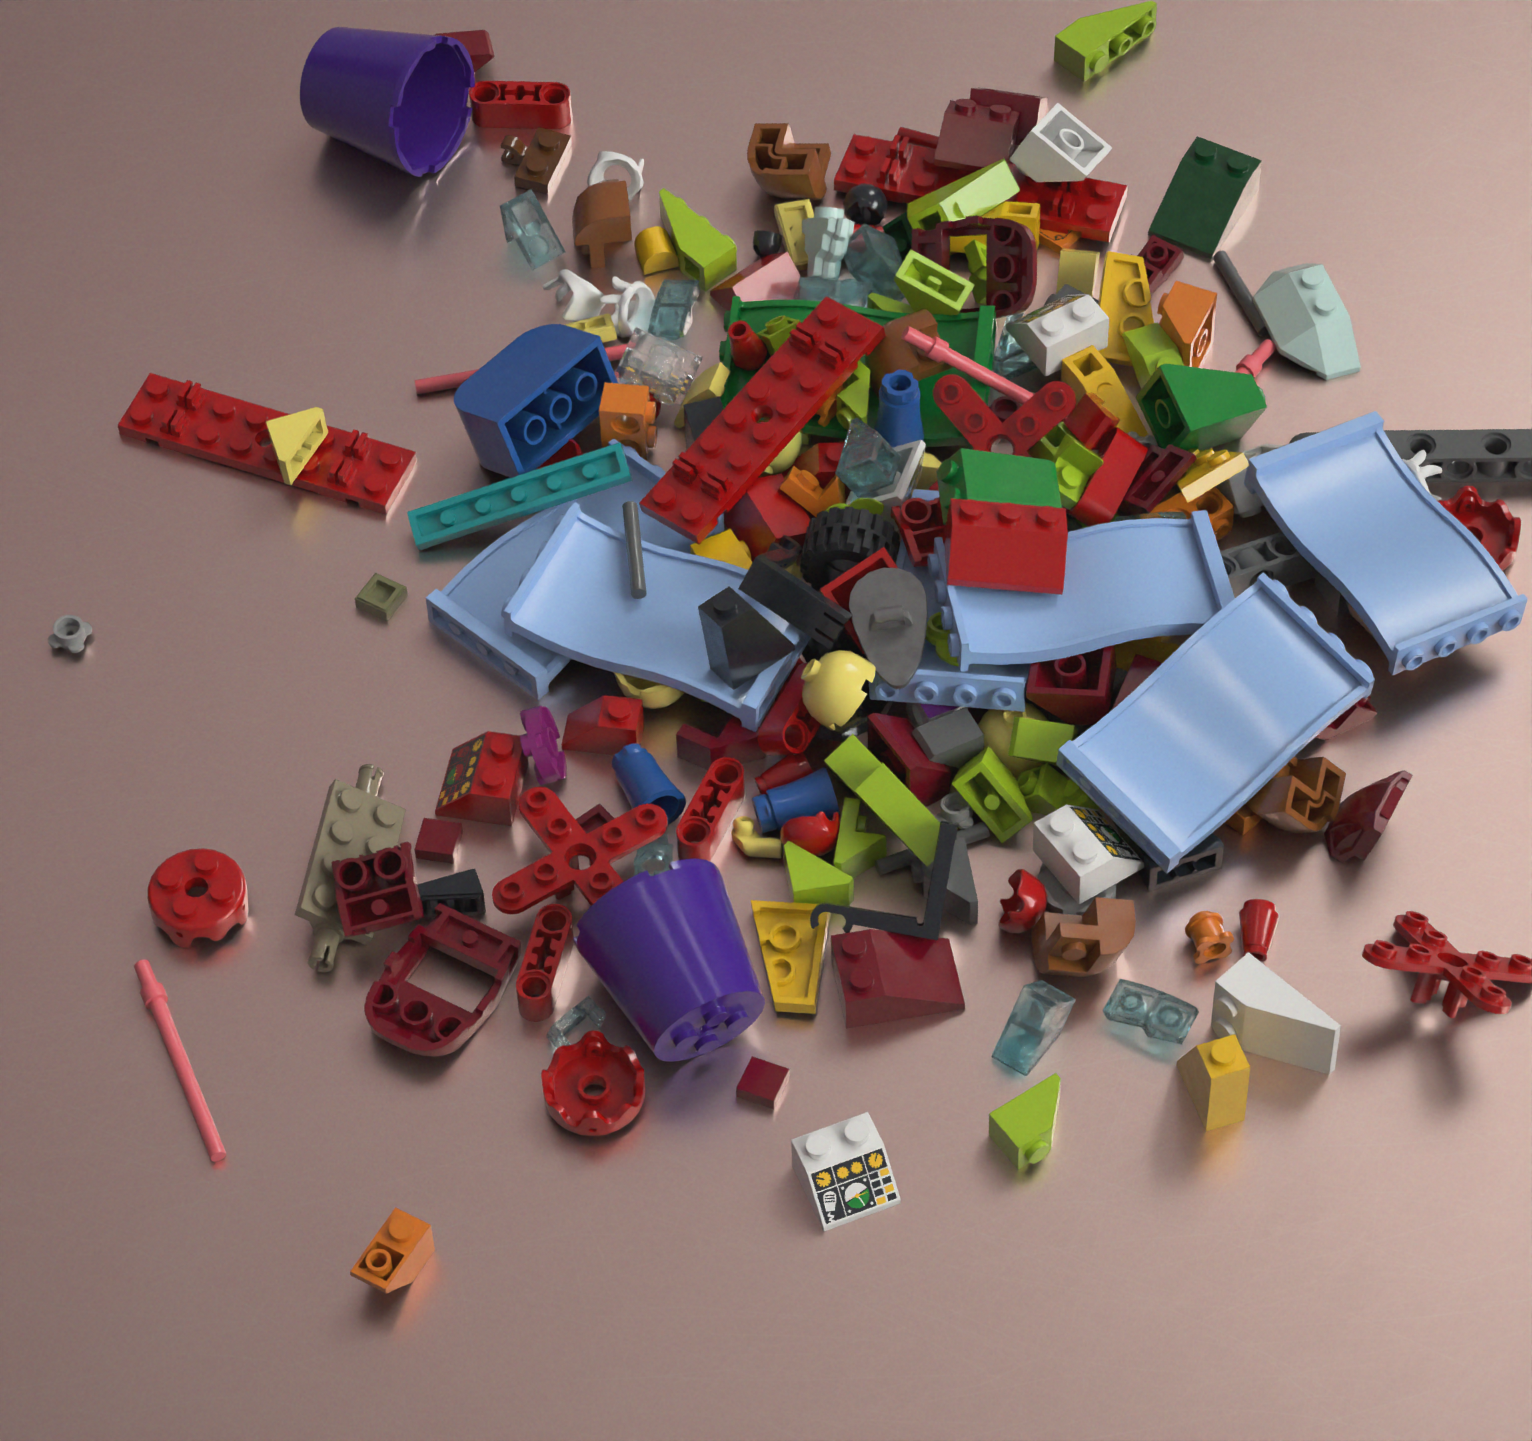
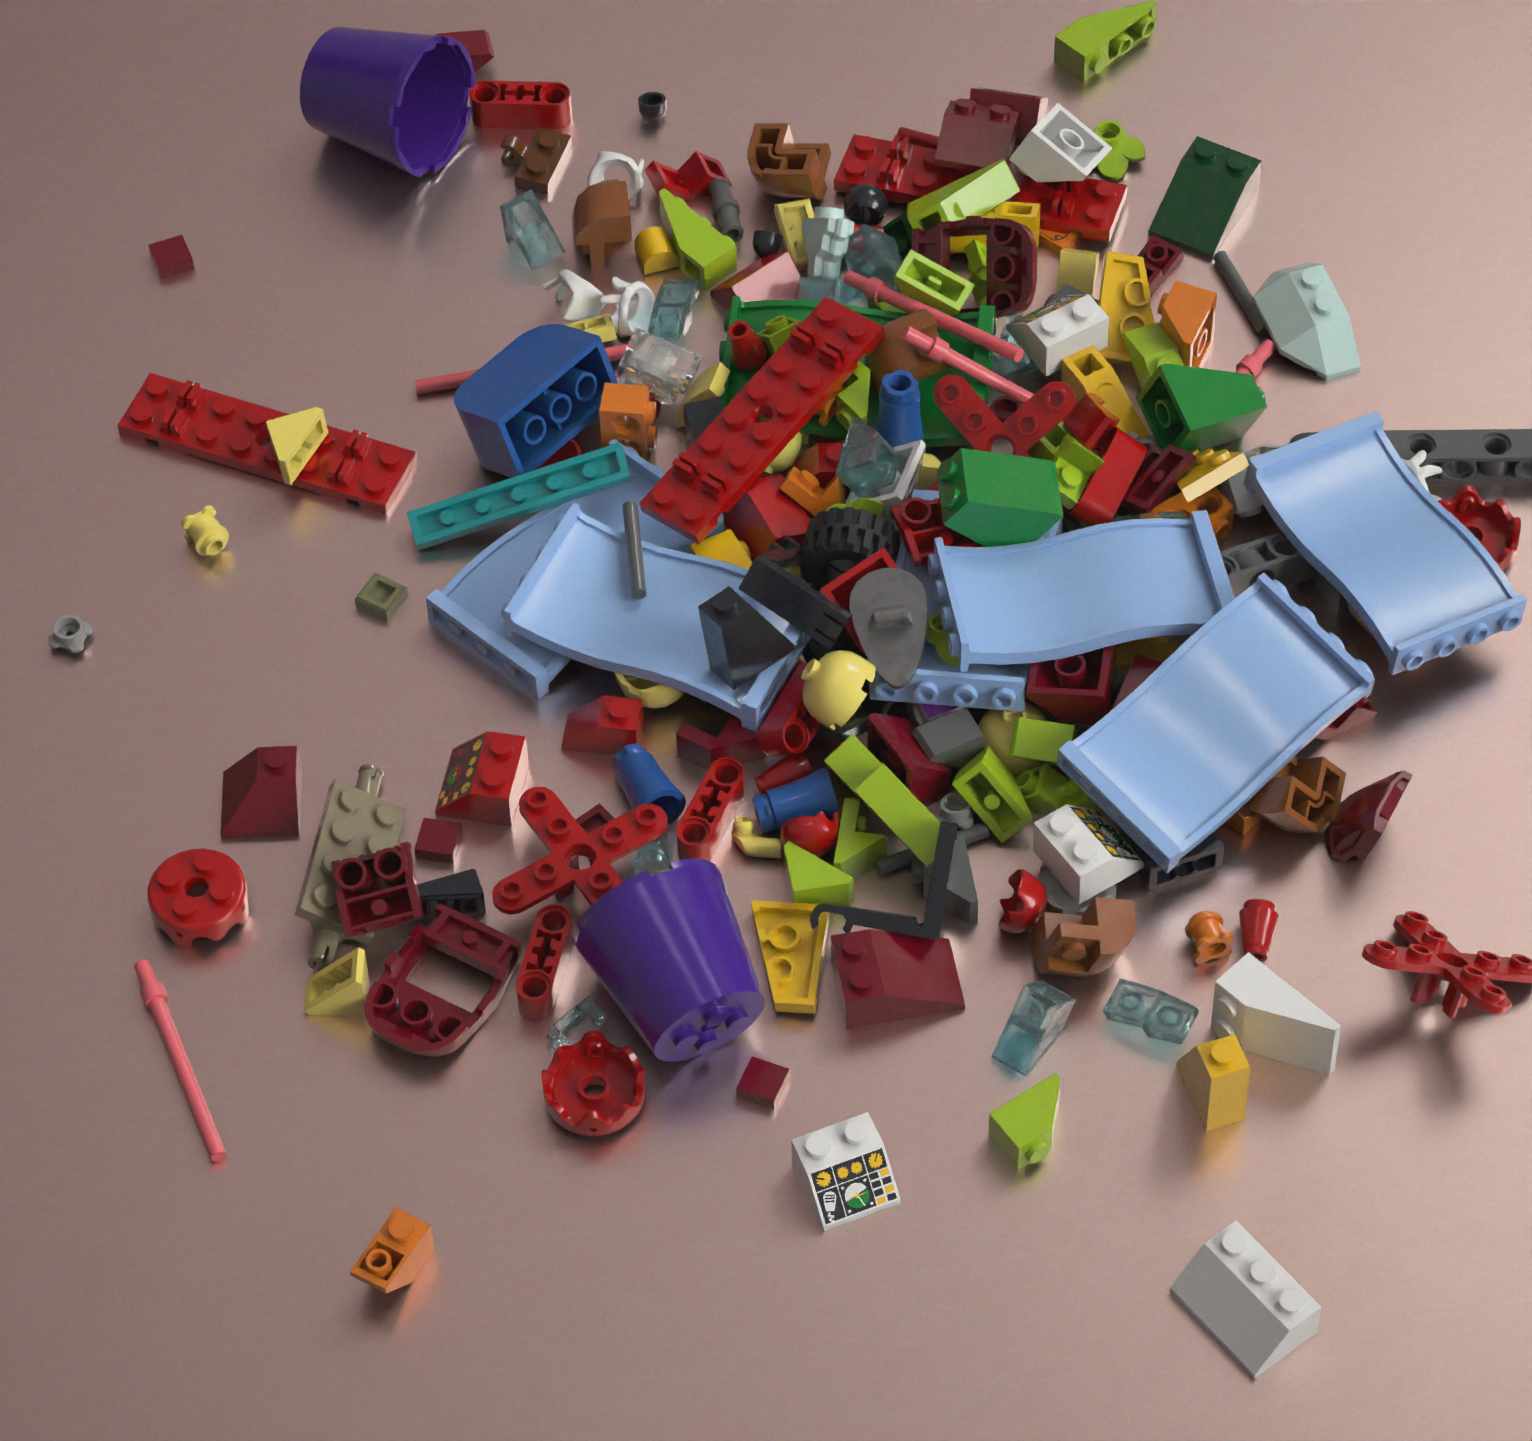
(171, 256): none -> dark red tile
(205, 532): none -> light yellow brick
(262, 795): none -> dark red slope
(339, 987): none -> light yellow slope
(542, 744): magenta plate -> none
(652, 106): none -> black hinge
(690, 180): none -> red slope
(725, 209): none -> dark grey pin
(879, 291): none -> coral bar
(1005, 546): red slope -> none
(1123, 150): none -> lime plate
(1246, 1300): none -> white slope

